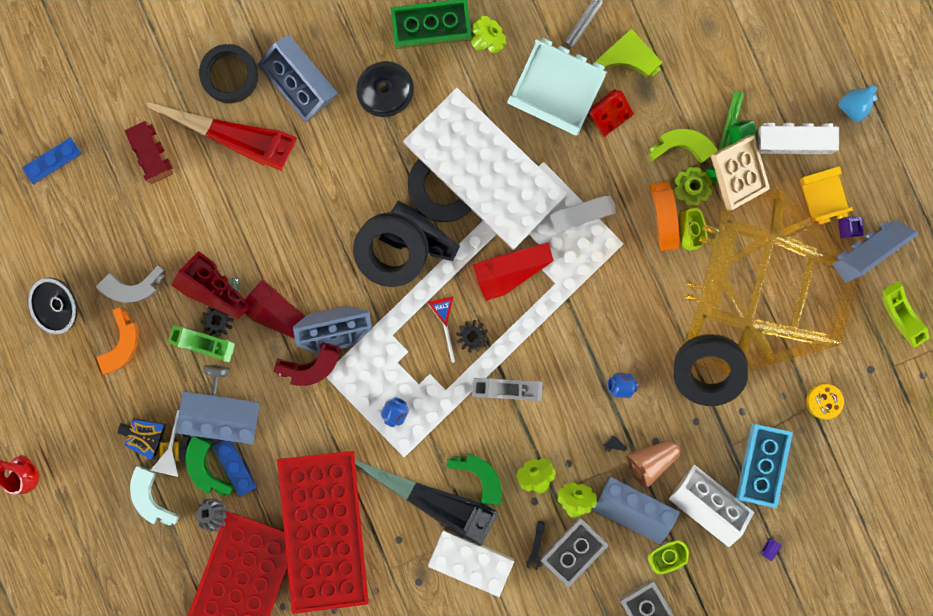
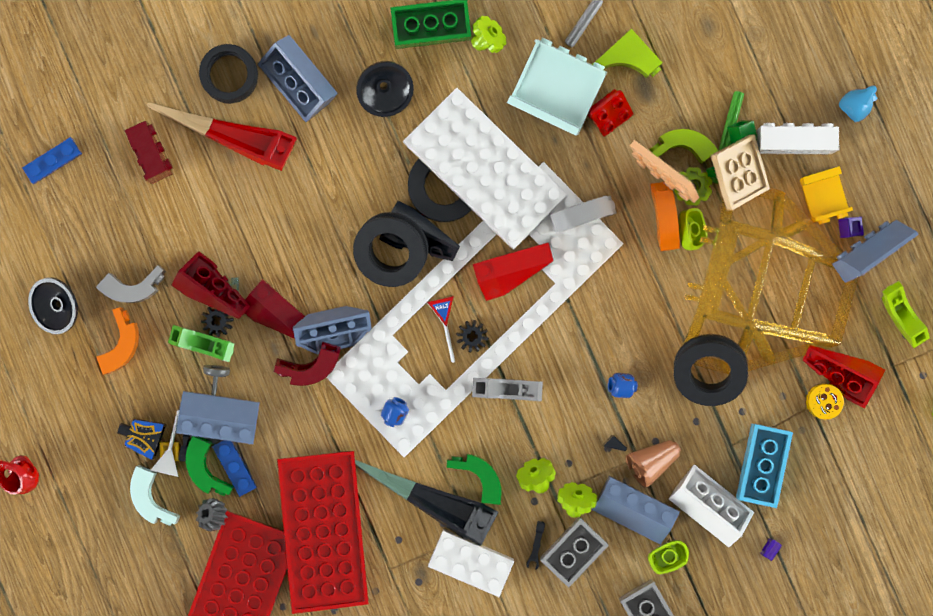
(660, 169): none -> light nougat plate
(851, 375): none -> red wedge

